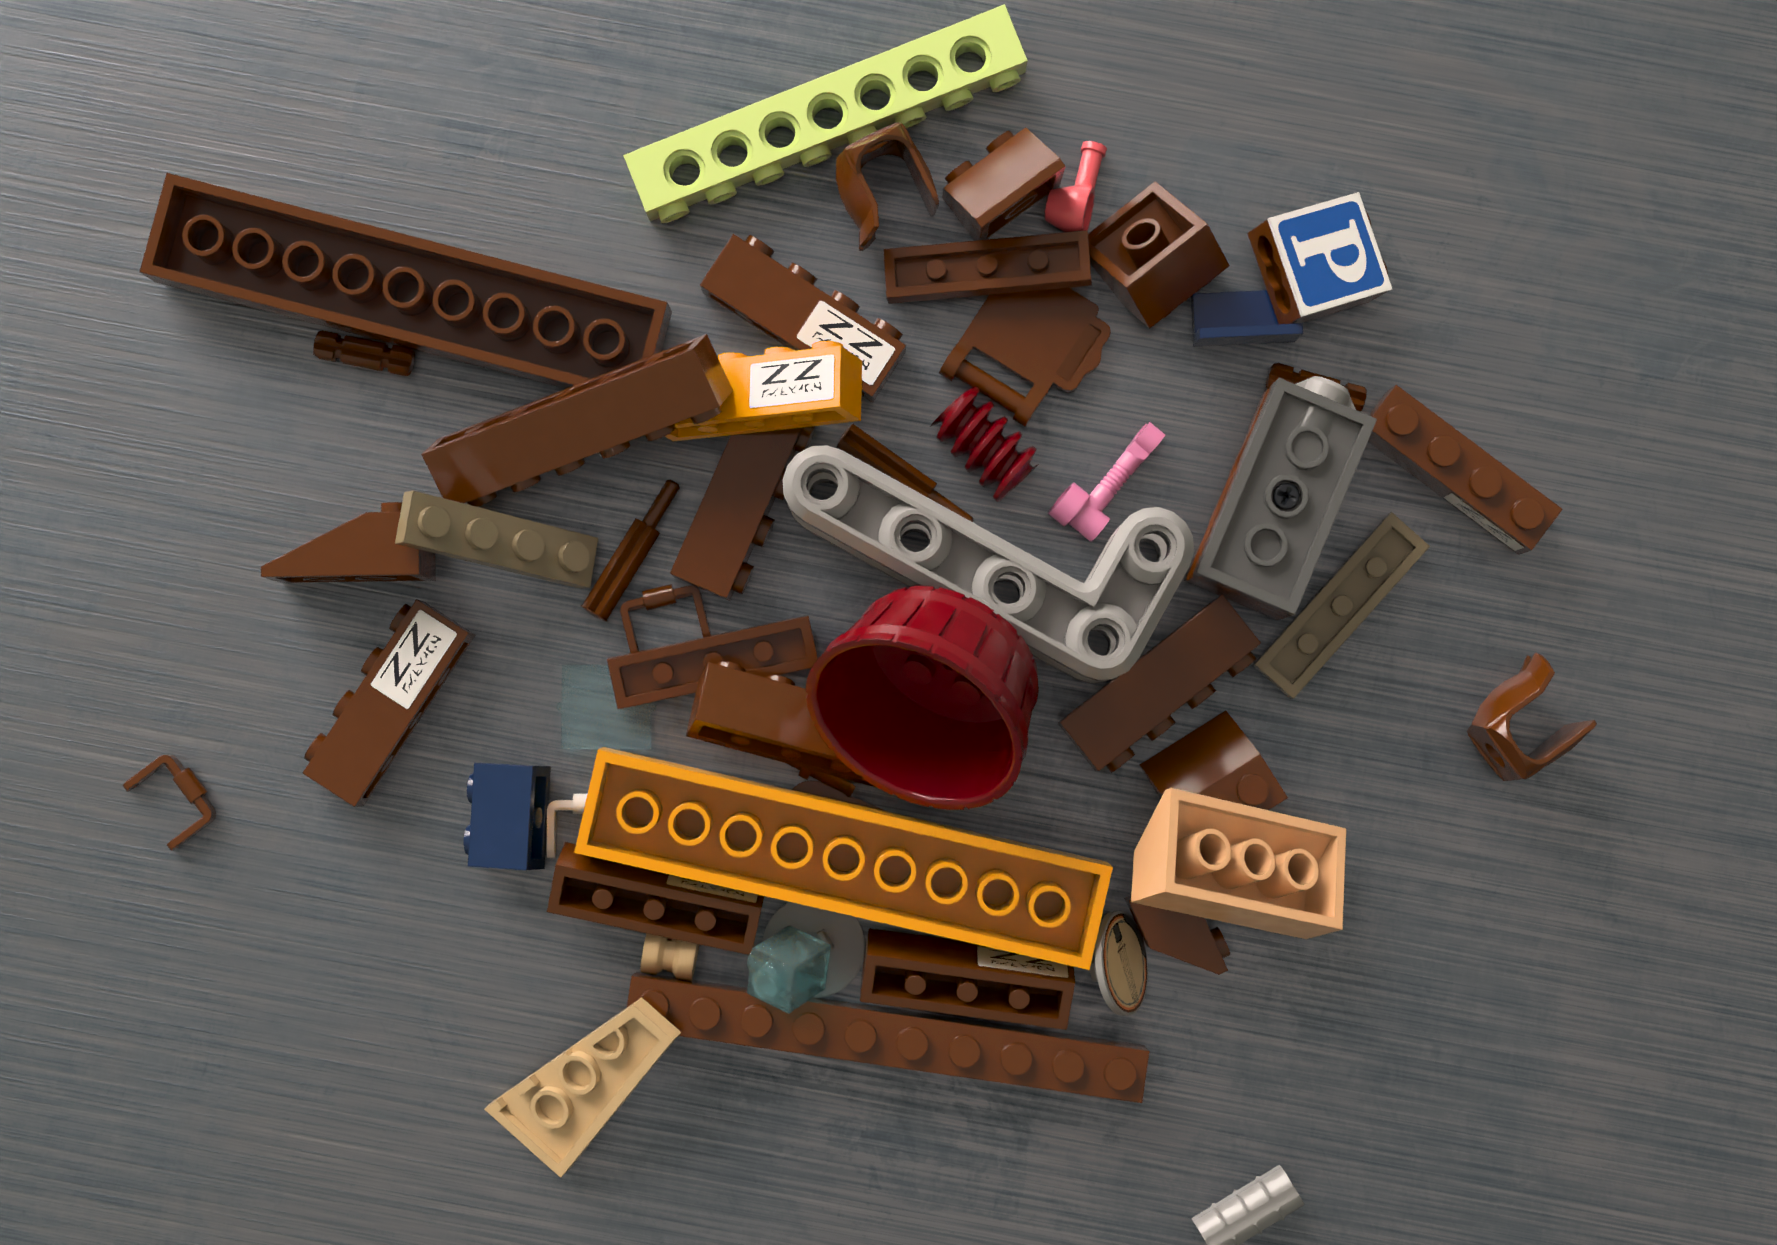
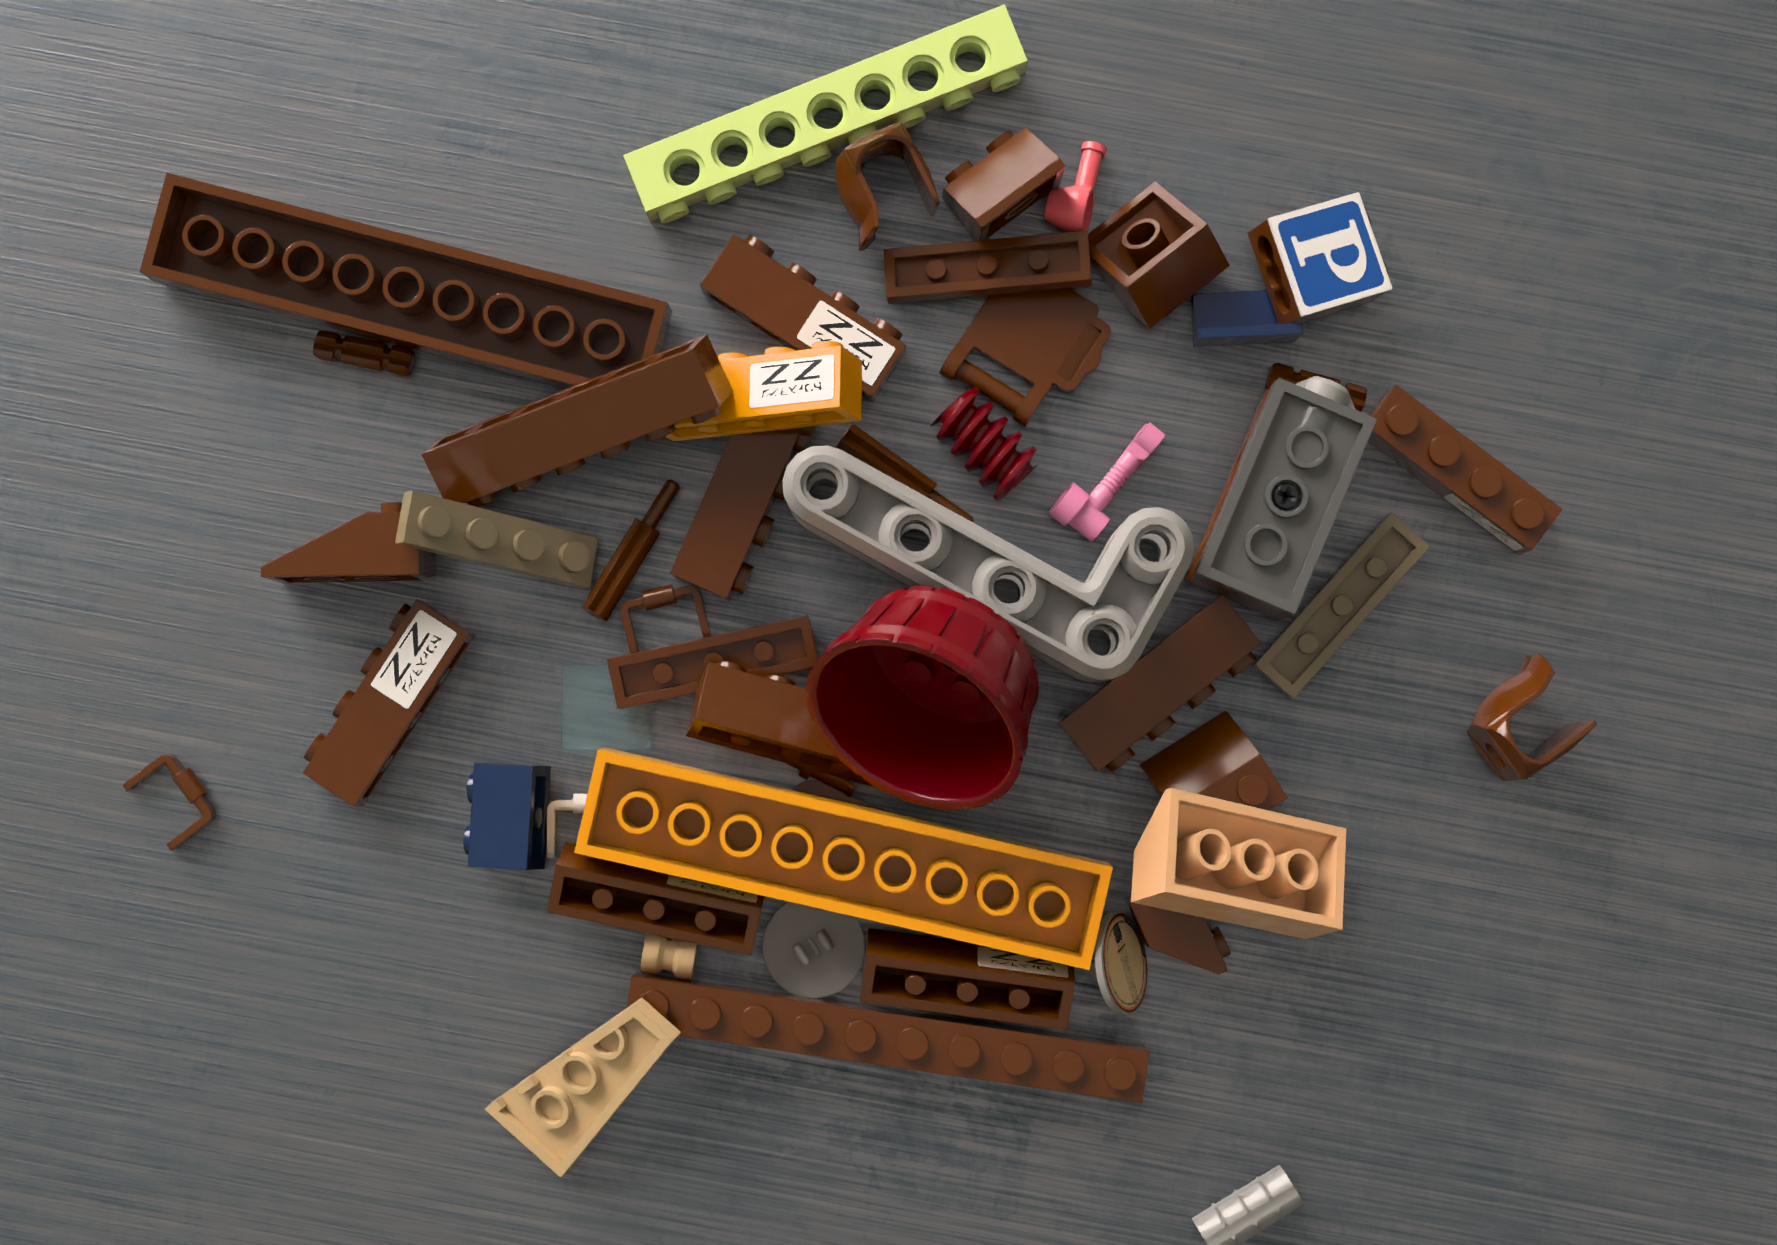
(788, 969): clear light blue brick -> none

